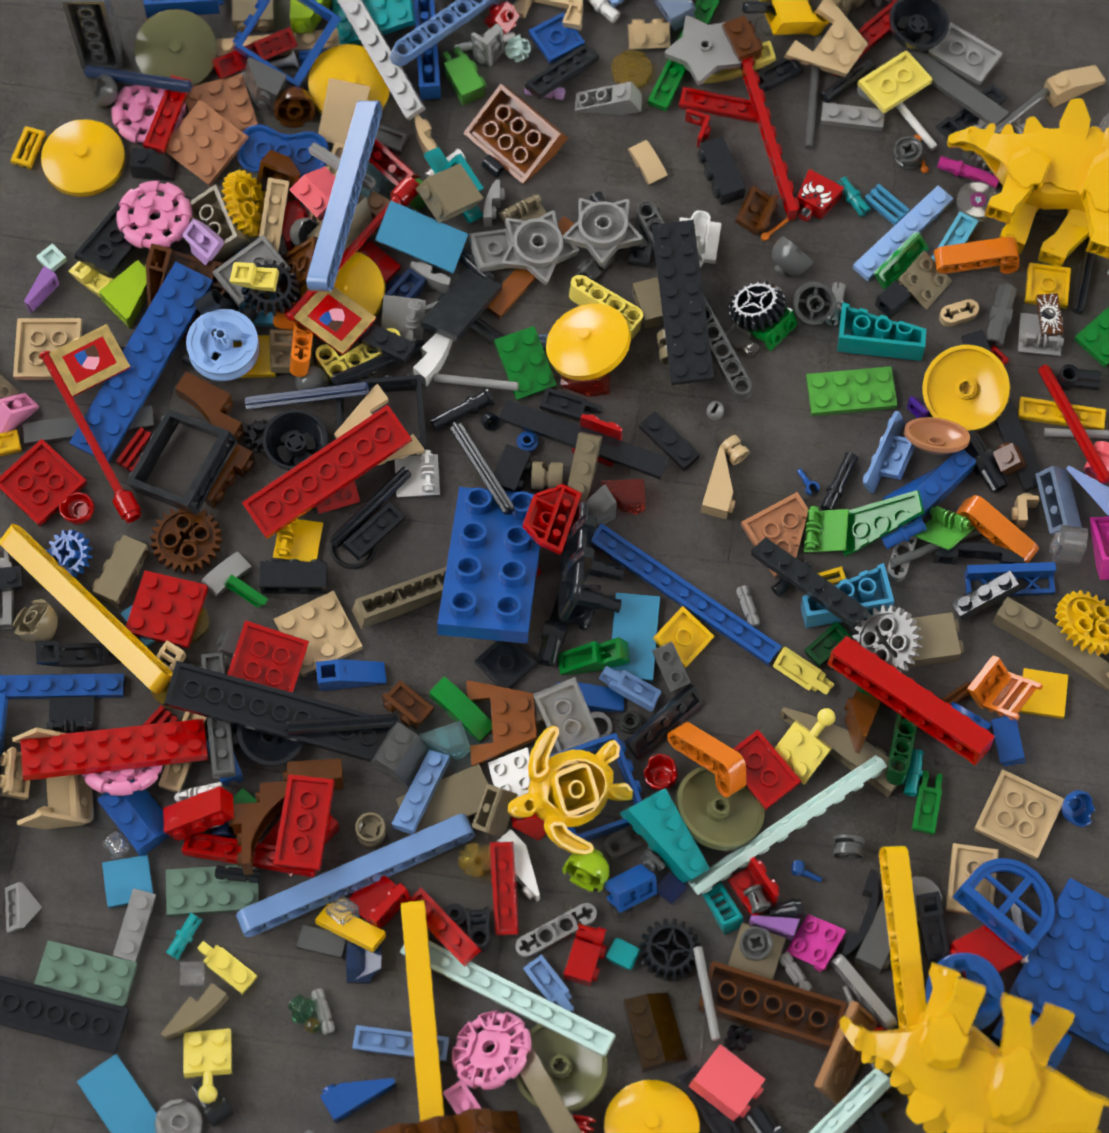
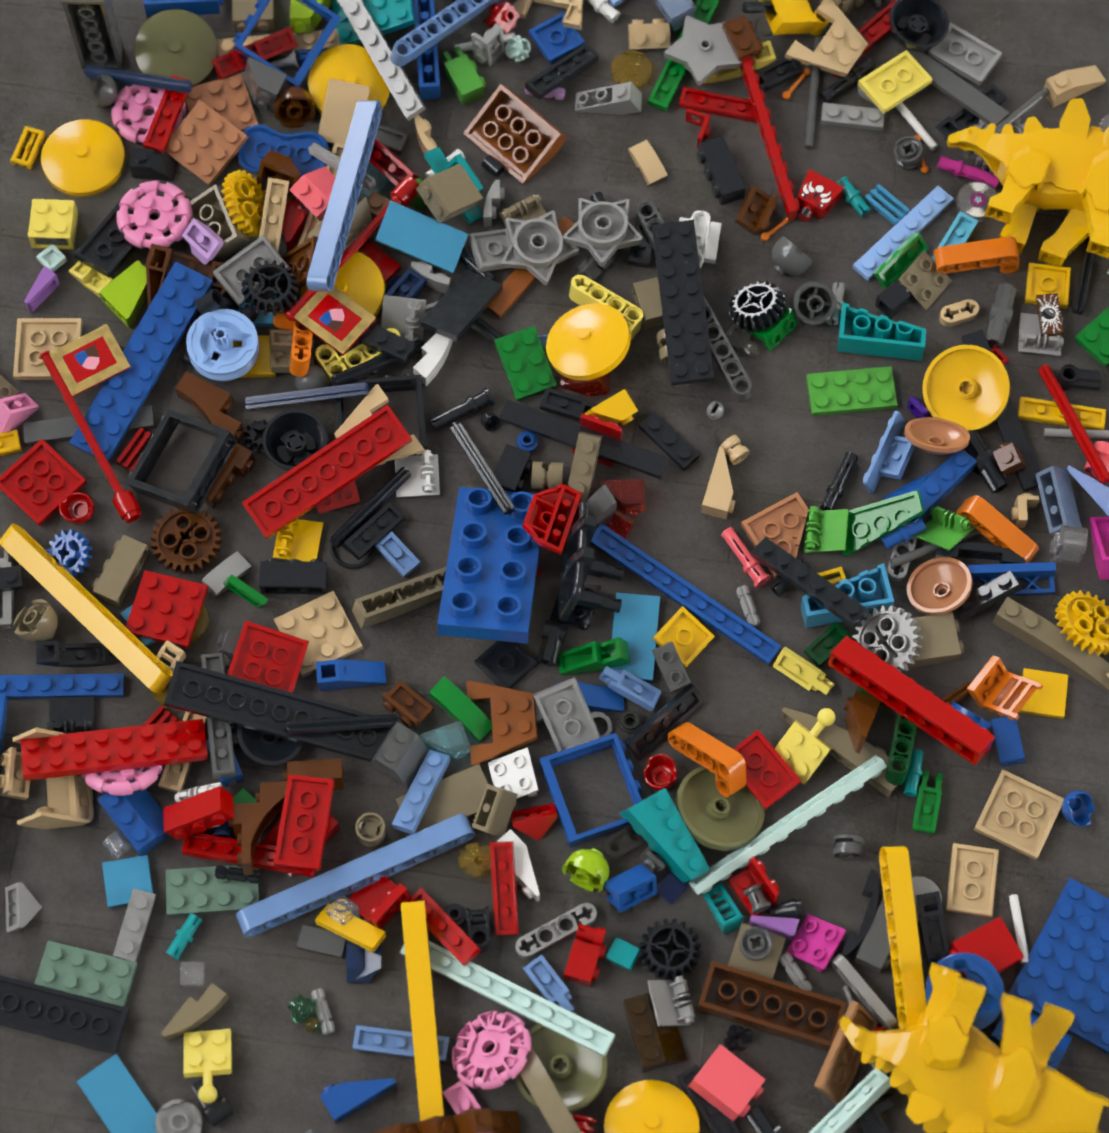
(53, 223): none -> light yellow piece
(227, 967): light yellow hinge -> none
(254, 277): light yellow slope -> none
(301, 229): dark grey hair -> none
(398, 555): none -> medium blue plate
(479, 382): light grey bar -> none
(568, 789): yellow animal -> none
(615, 409): none -> yellow slope
(622, 524): none -> clear red tile
(670, 1002): none -> light grey hinge
(706, 993): light grey bar -> none
(748, 567): none -> coral pin
(786, 95): none -> orange hinge
(798, 870): blue hand -> none
(807, 482): blue hand -> none
(939, 577): none -> nougat dish
(995, 918): blue window -> none

